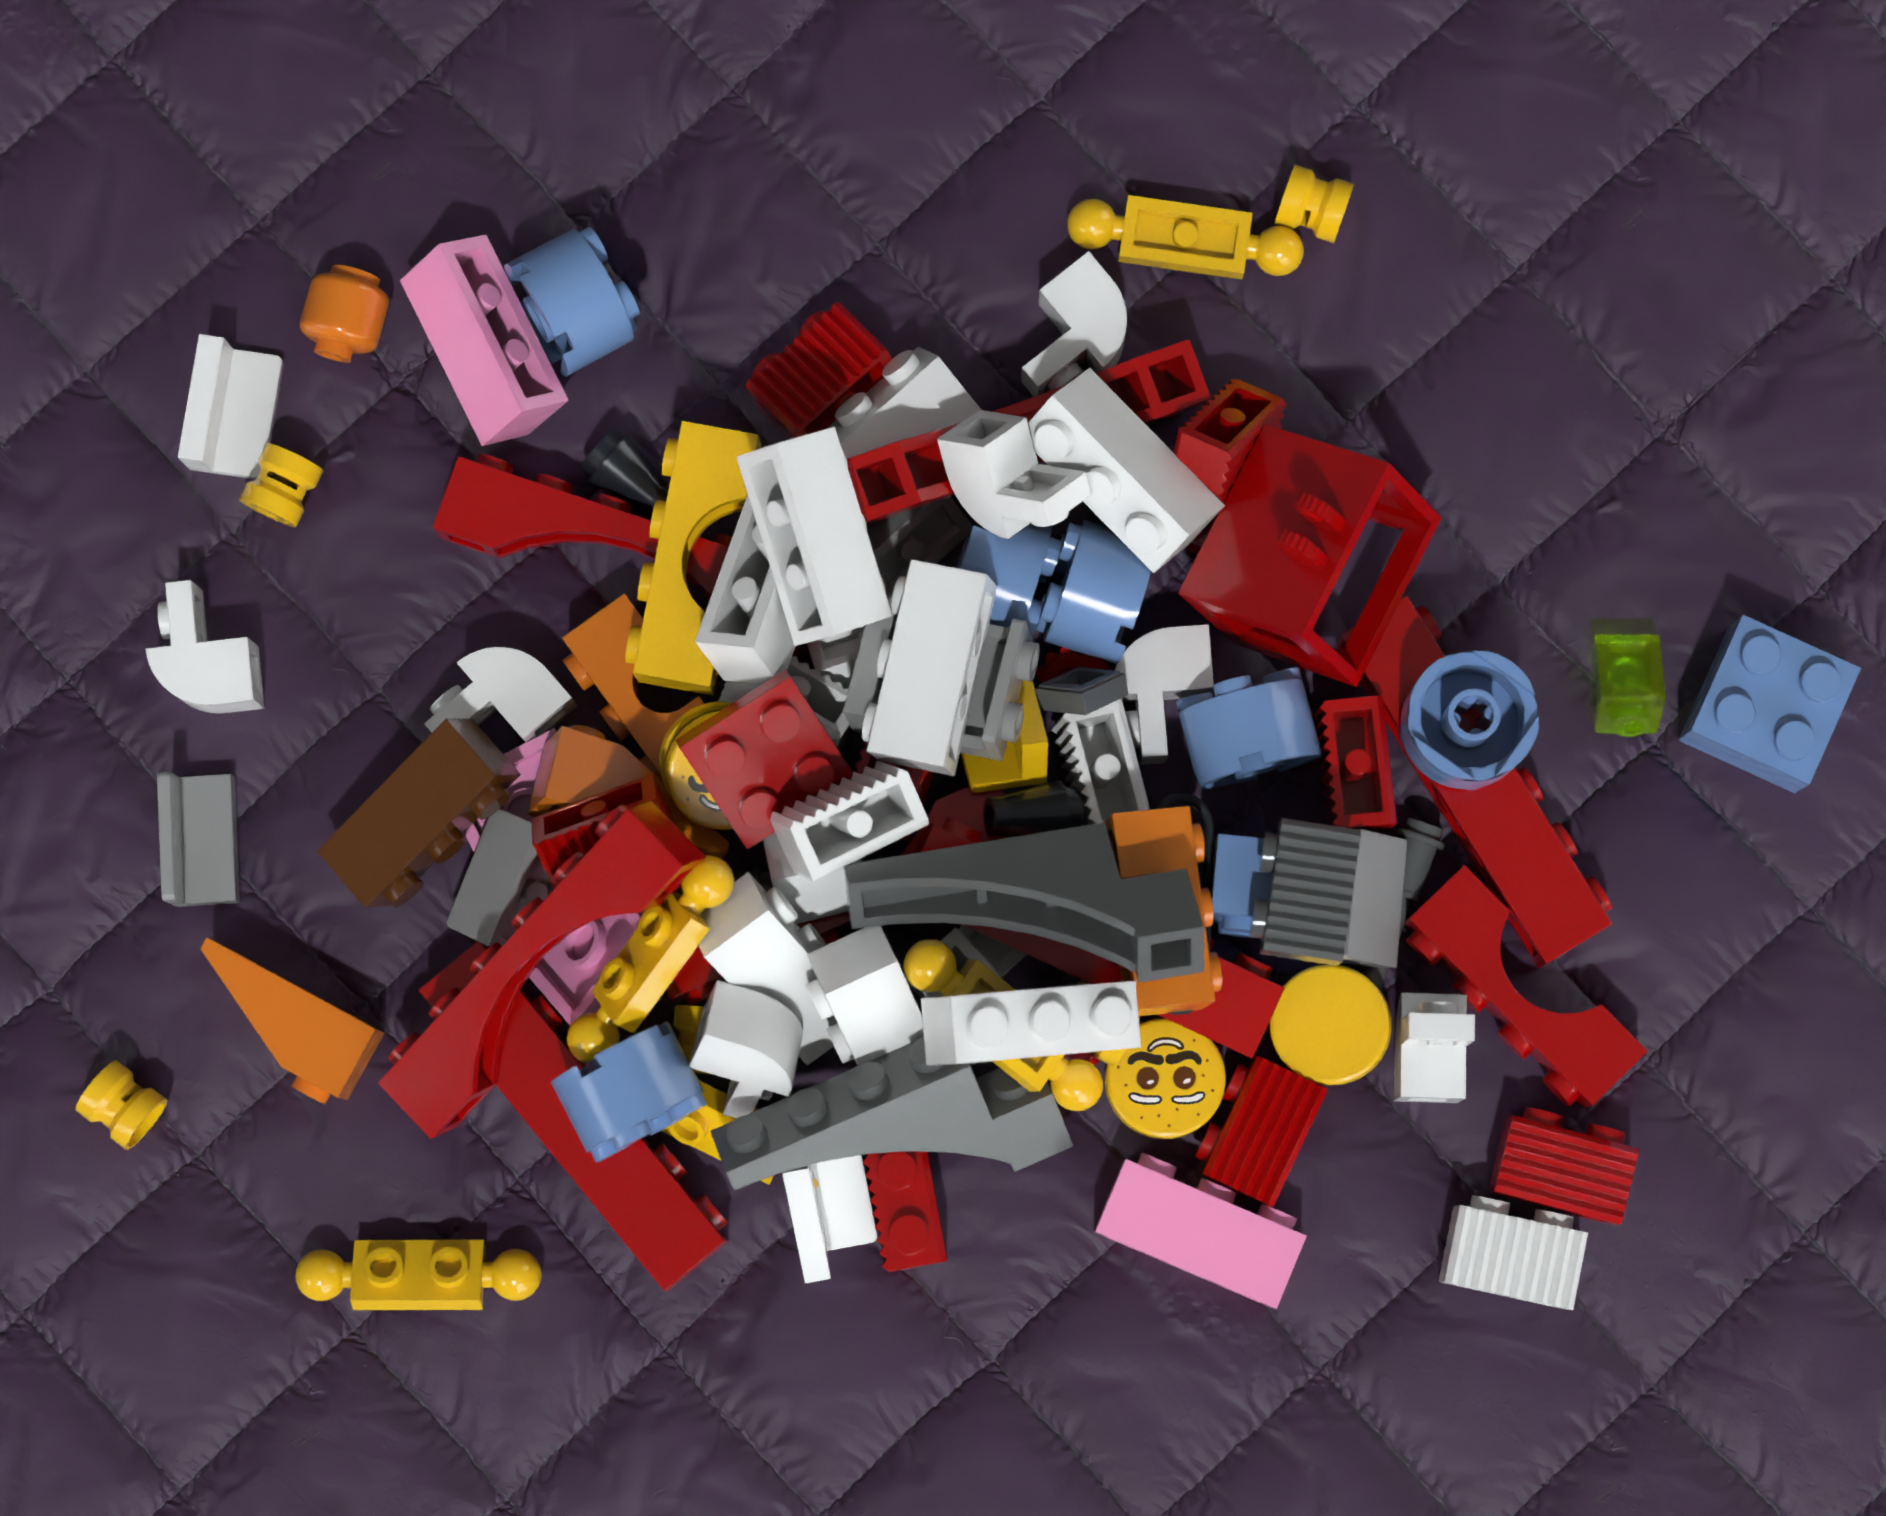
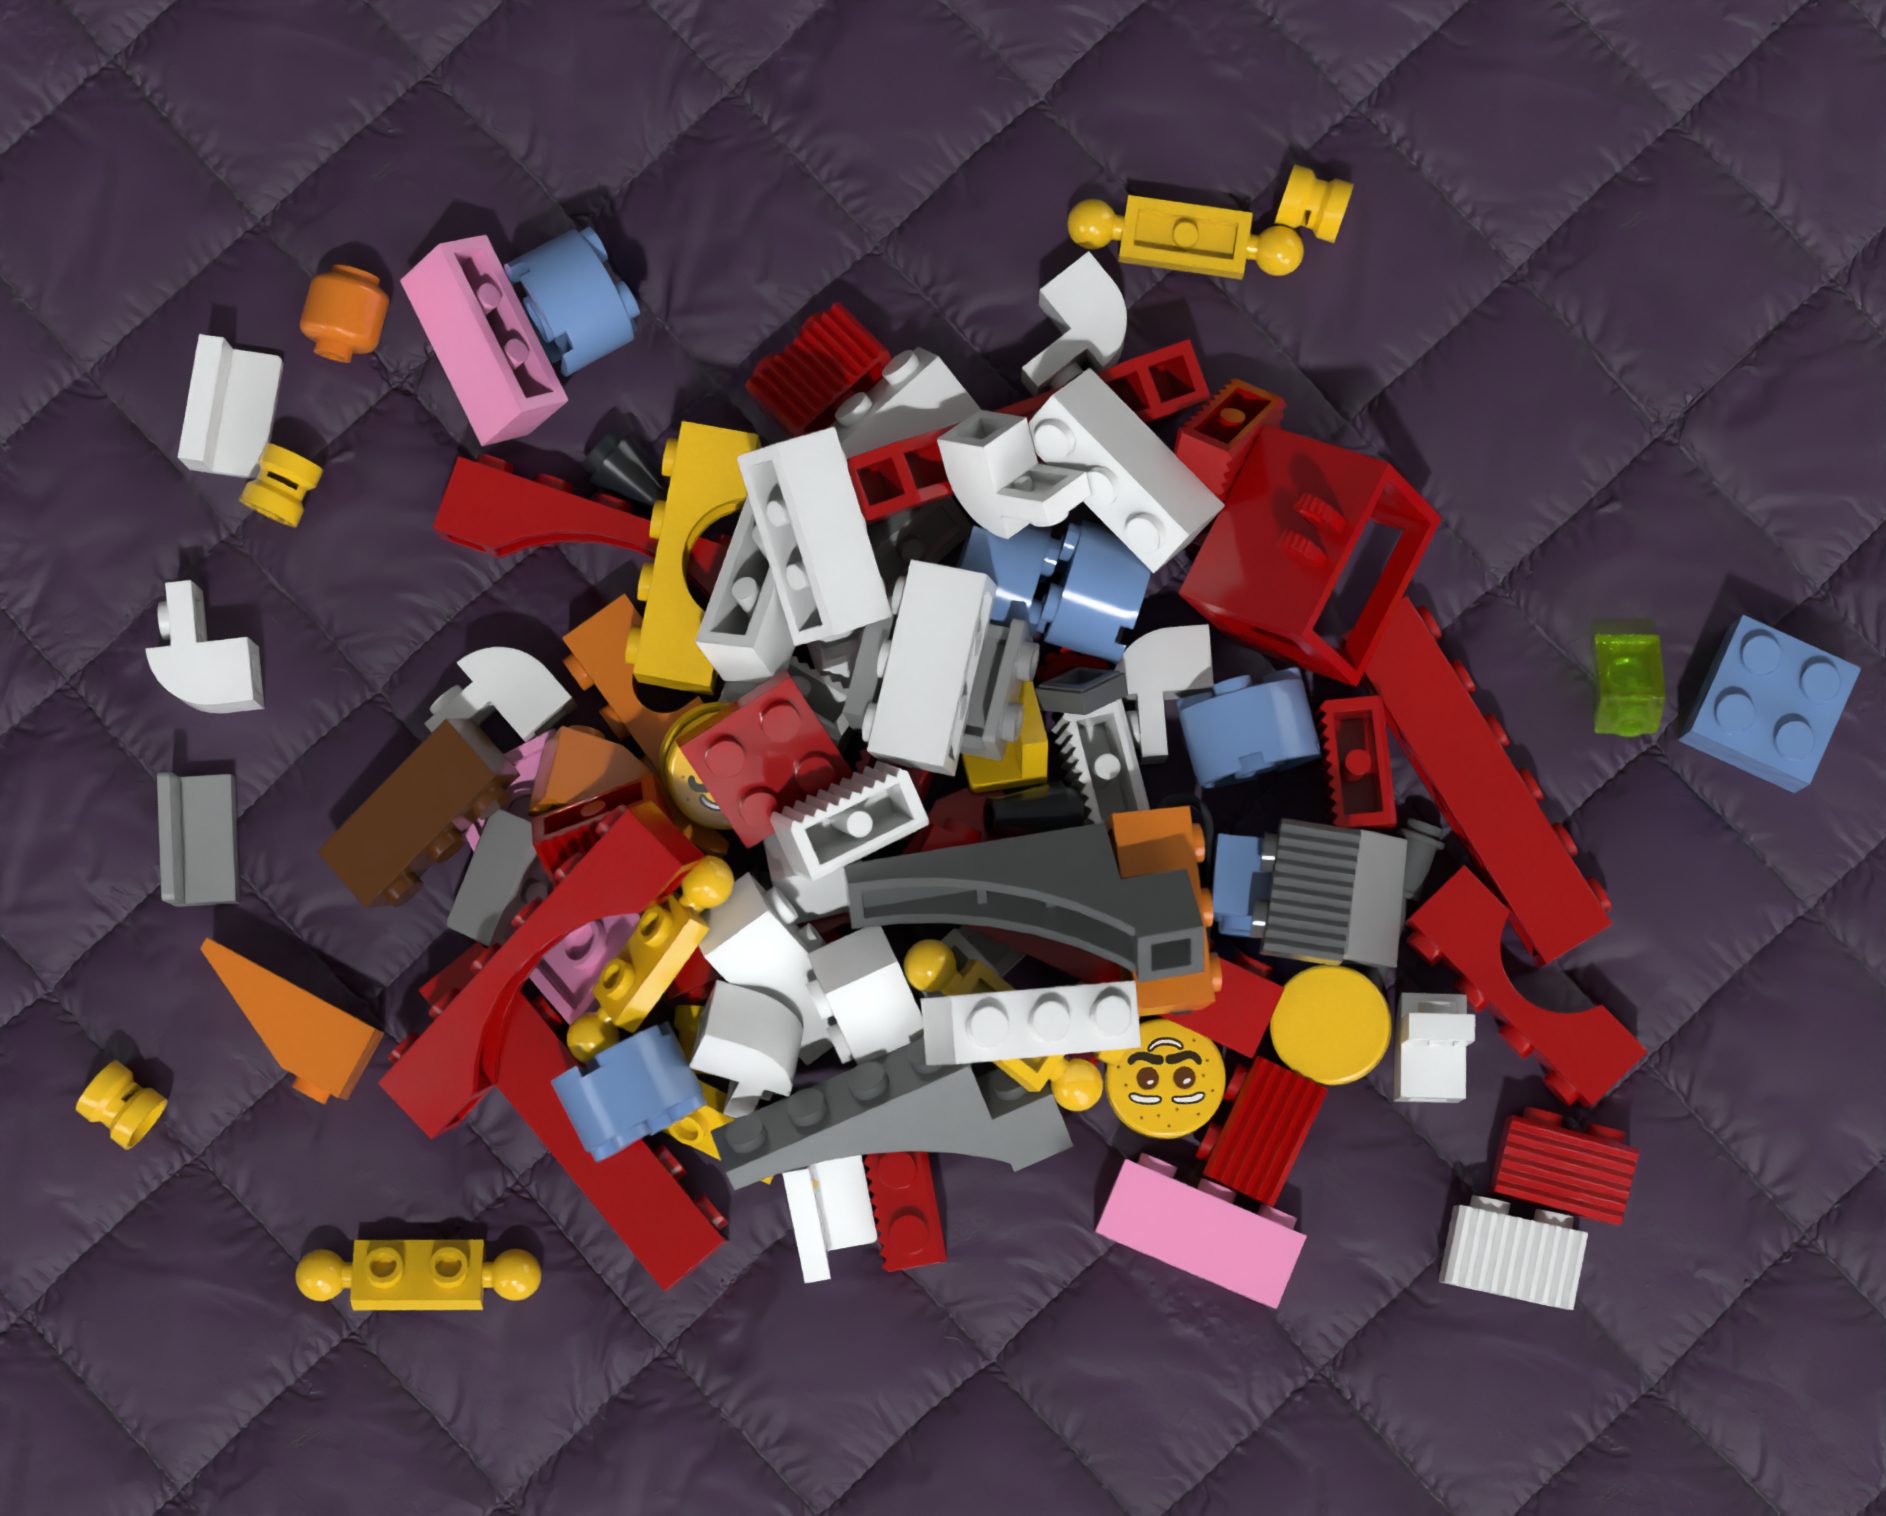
(1506, 716): medium blue brick -> none

